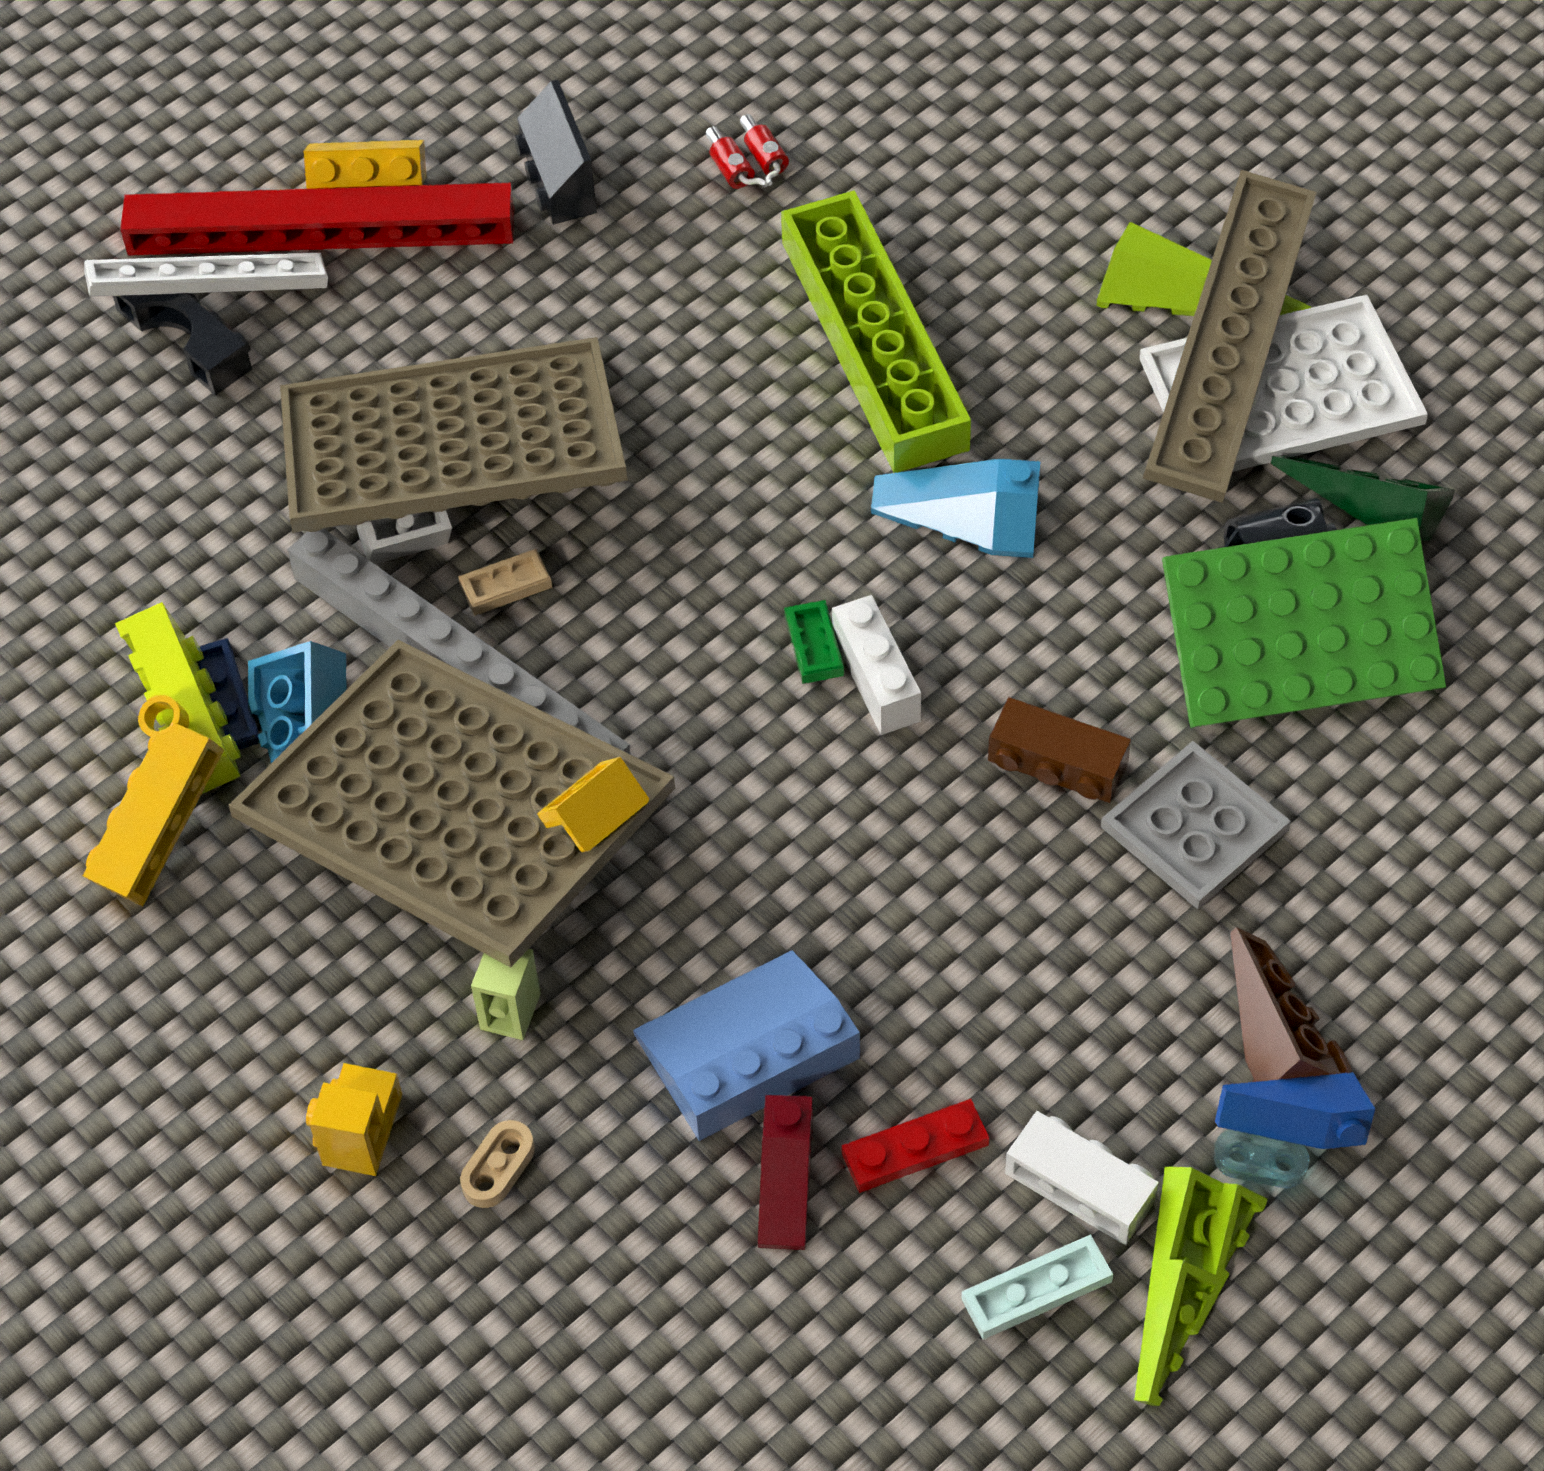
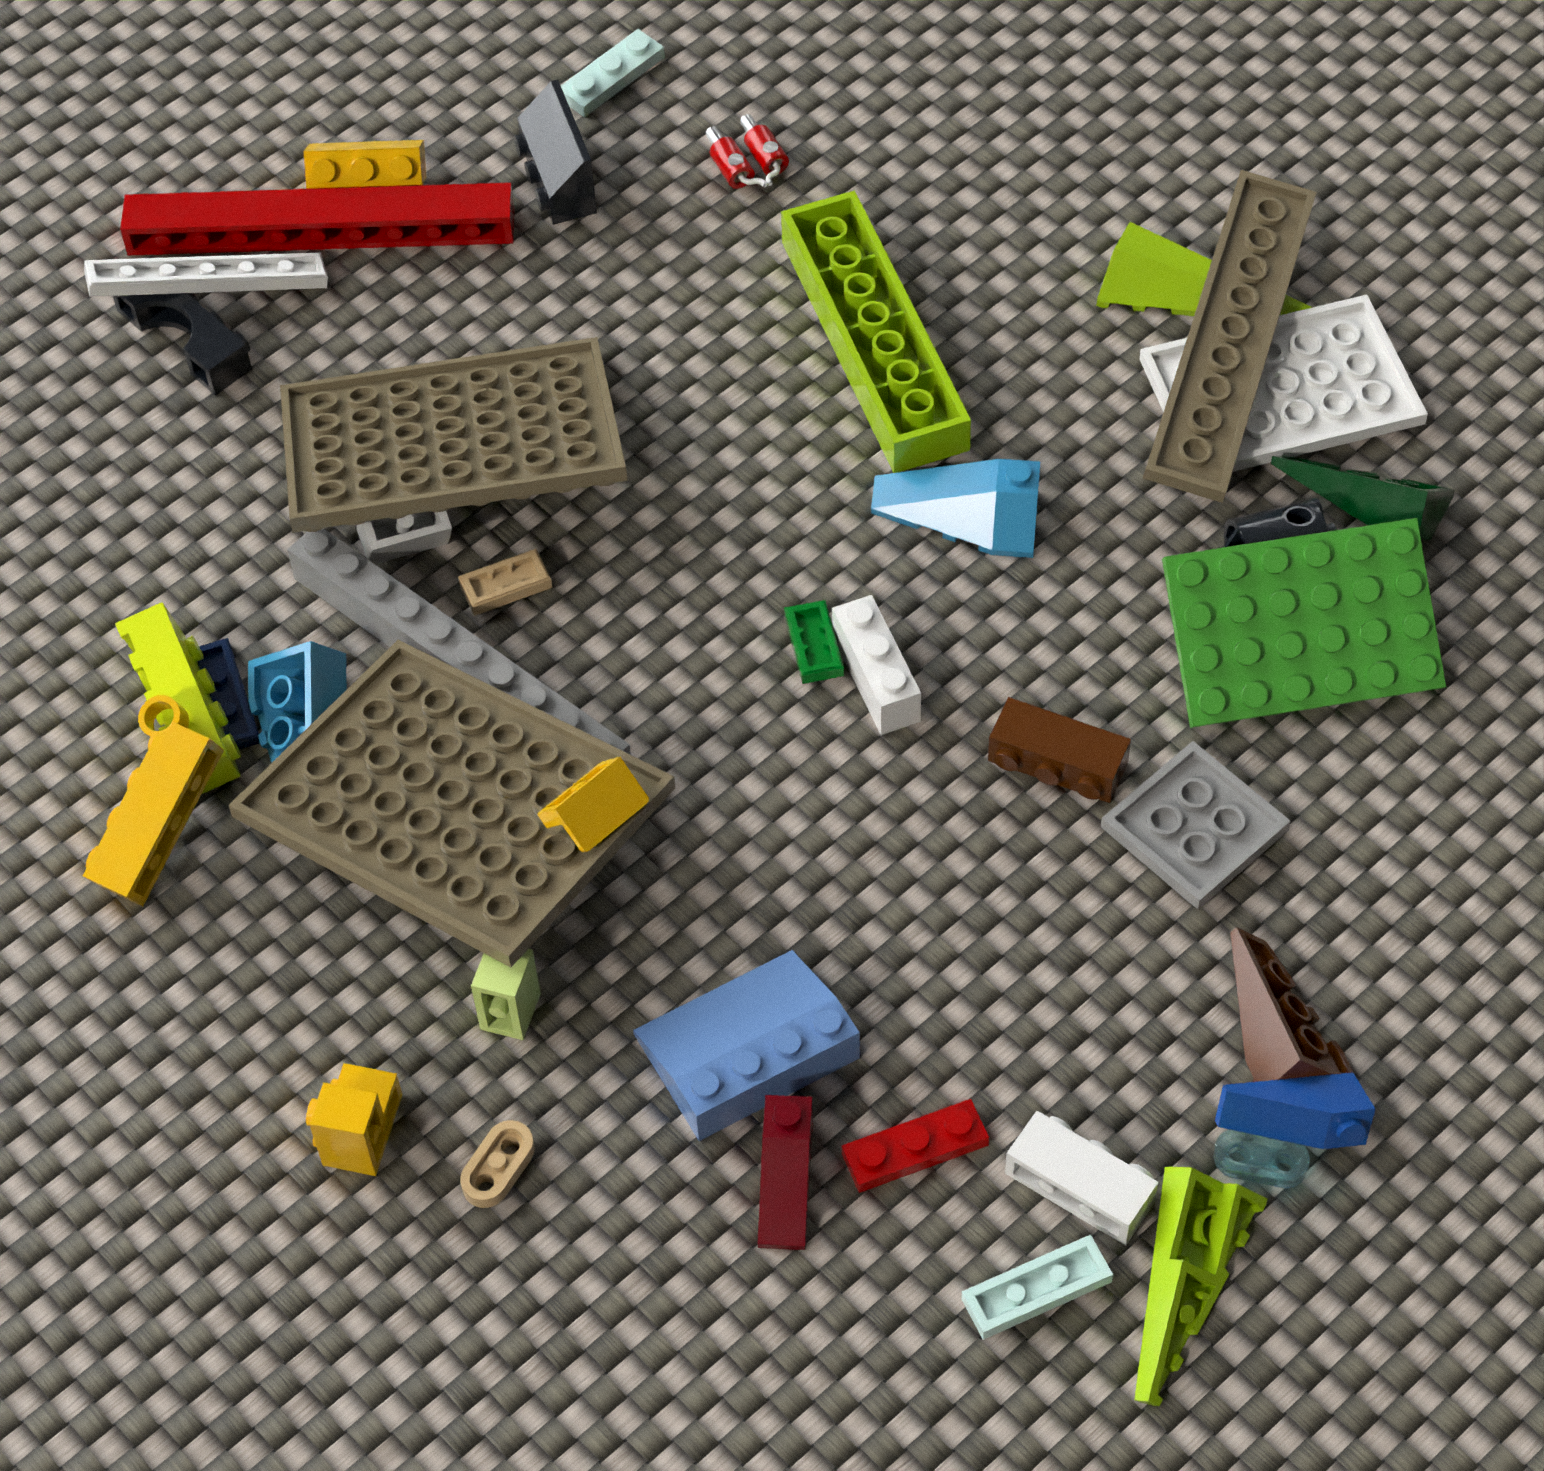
(612, 72): none -> light aqua plate

